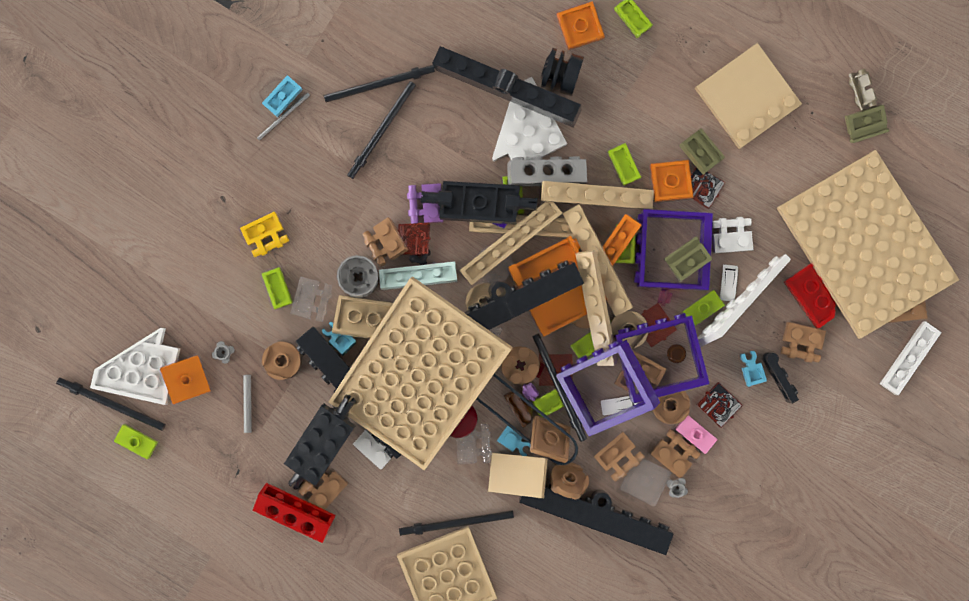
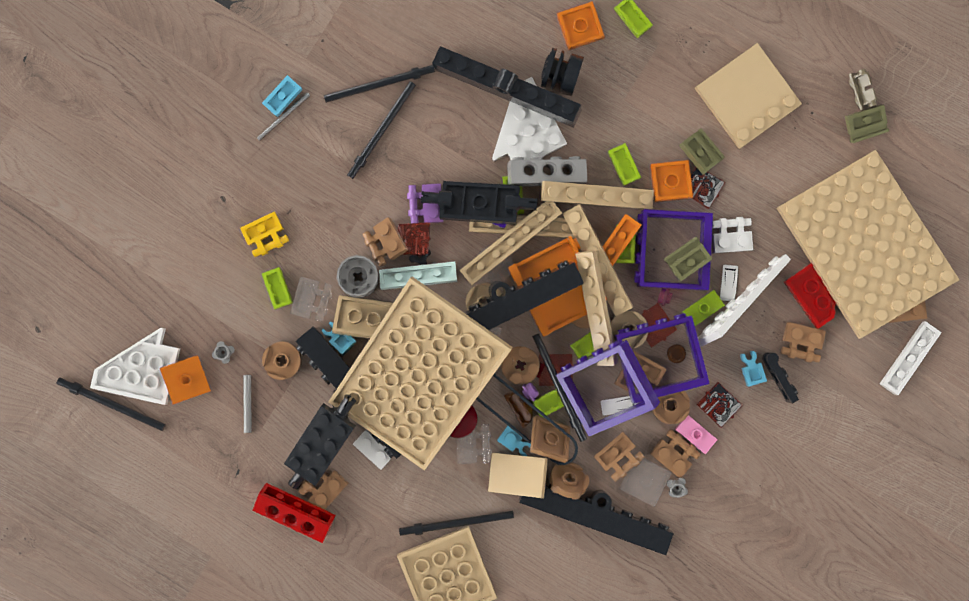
(135, 441): lime plate -> none

